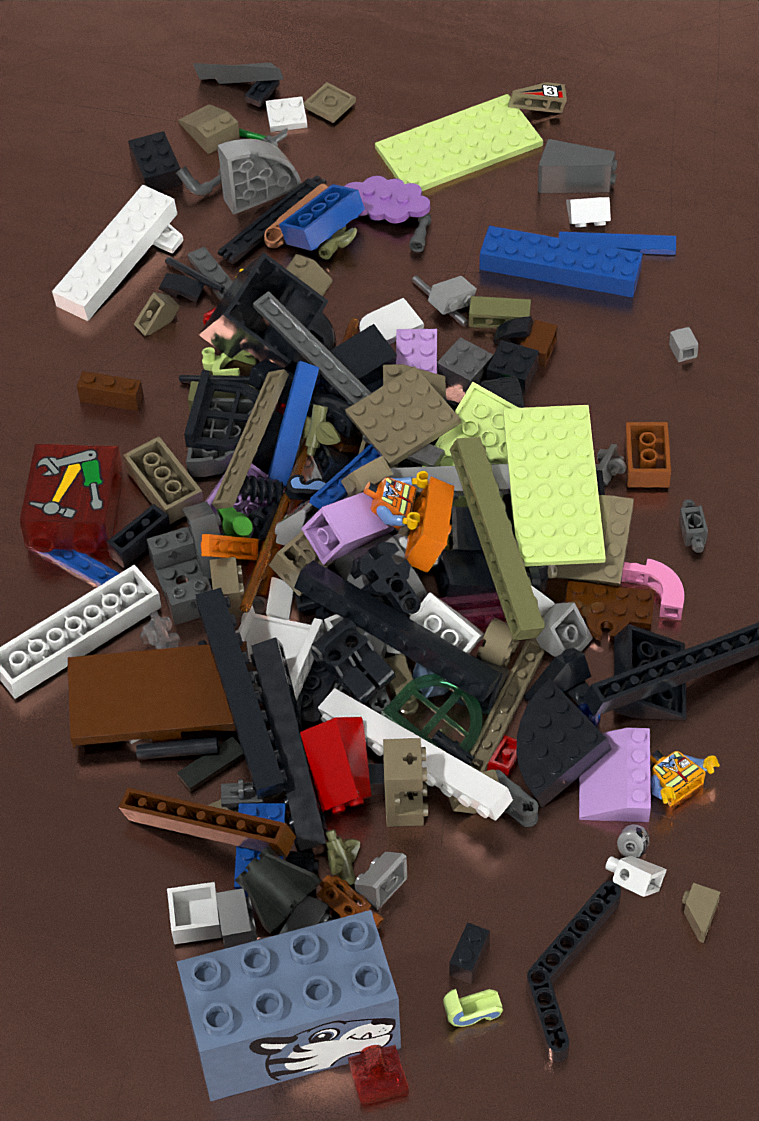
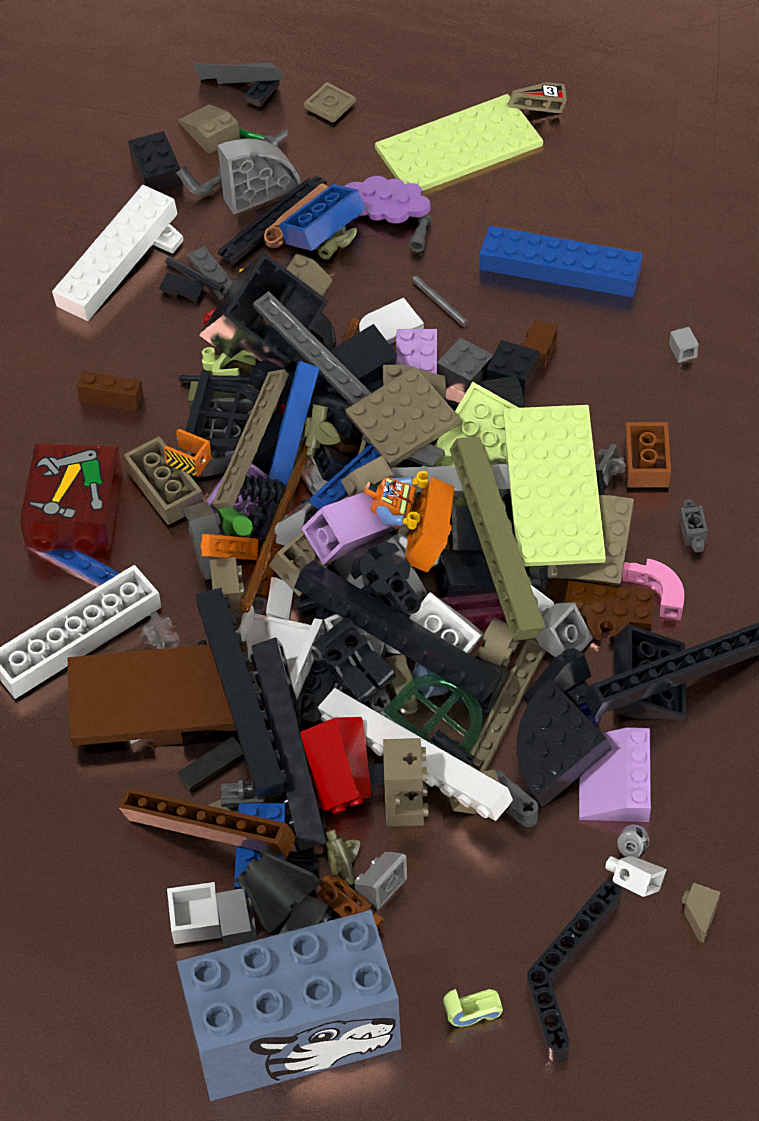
(132, 539): black brick -> none
(156, 313): dark tan slope -> none
(173, 561): dark grey plate -> none
(177, 748): black piece -> none
(185, 462): none -> orange piece
(286, 114): white plate -> none
(299, 490): black animal -> none
(377, 1074): clear red plate -> none
(451, 294): light grey brick -> none
(469, 953): black brick -> none
(493, 311): olive brick -> none
(504, 756): red slope -> none
(513, 328): black slope -> none
(575, 168): dark grey slope -> none
(588, 210): white slope -> none
(633, 242): blue tile -> none
(678, 775): torso -> none

